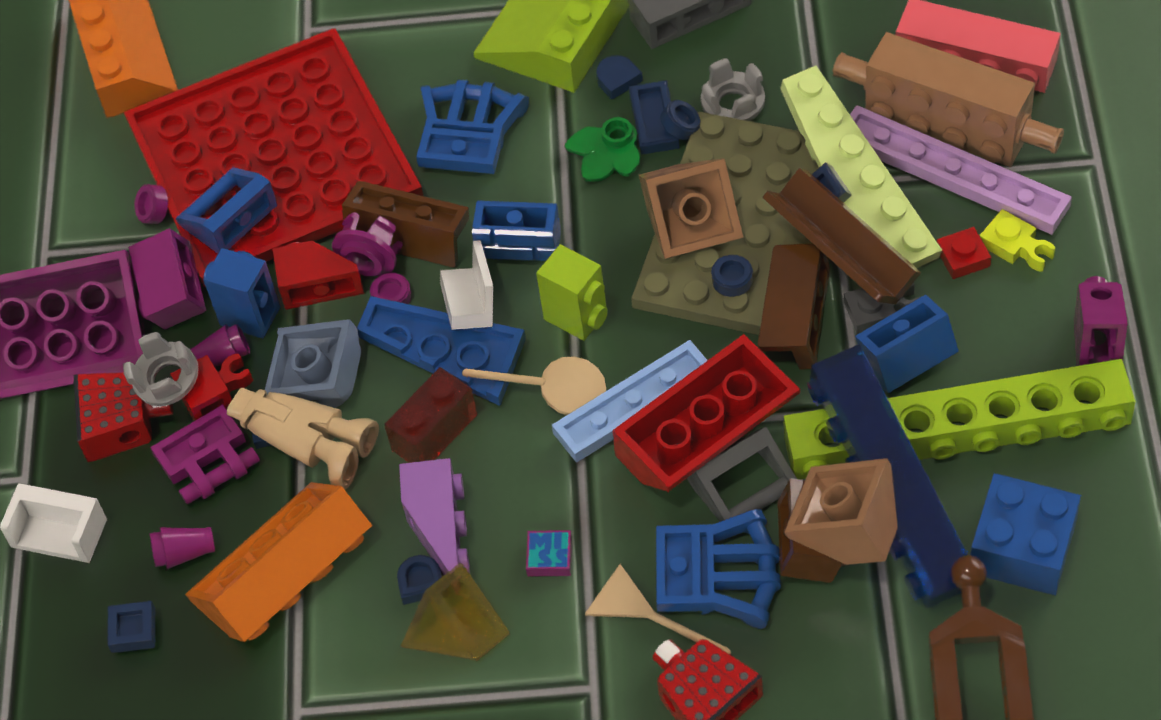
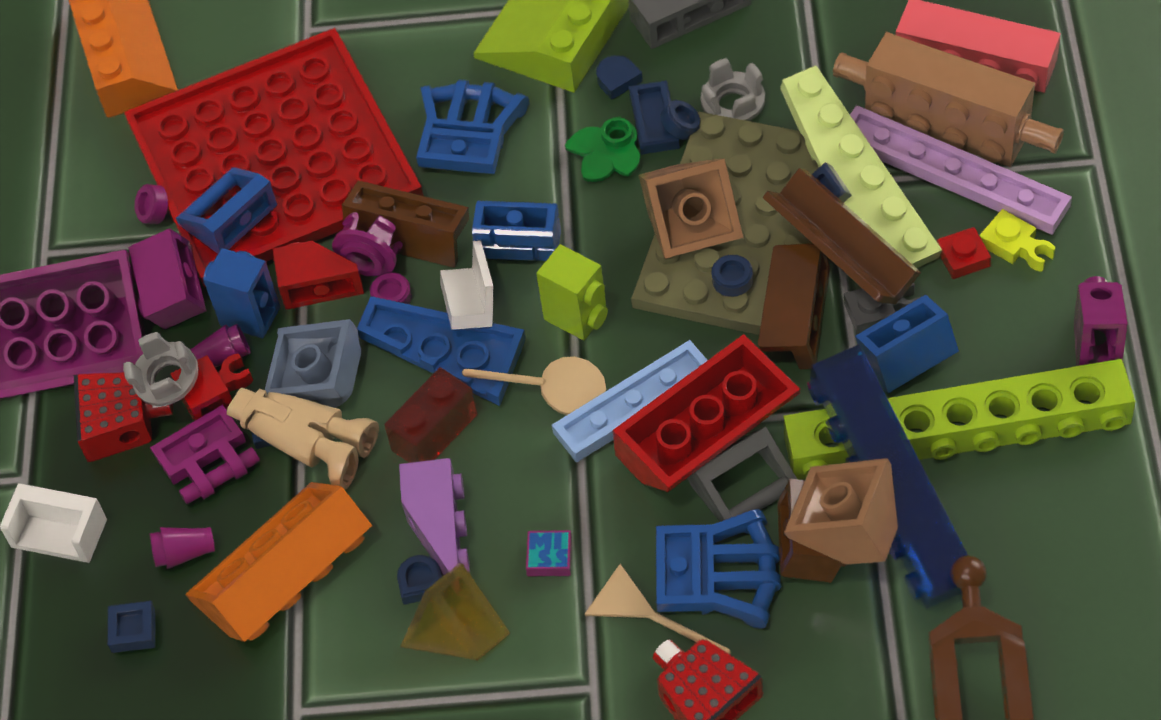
(1025, 533): blue brick -> none

